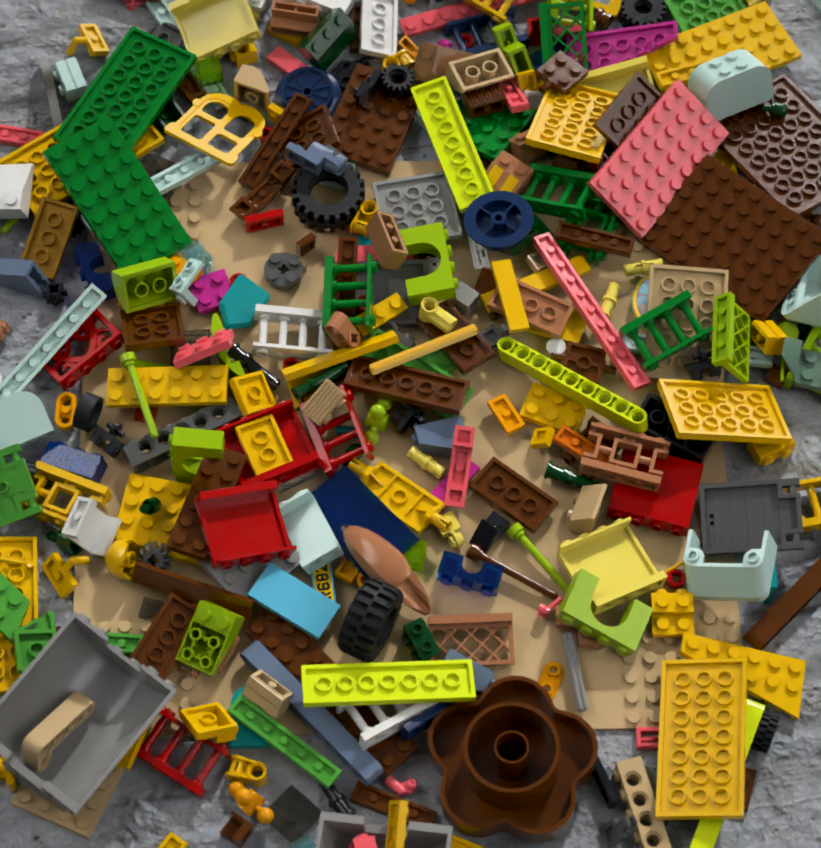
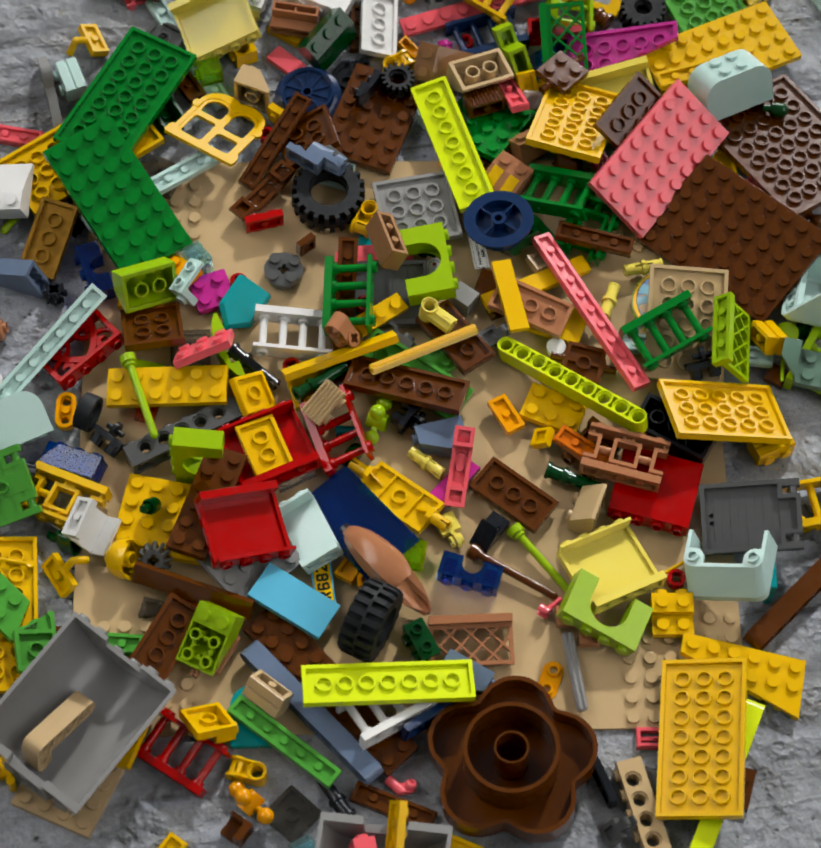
(765, 732): black tyre -> none

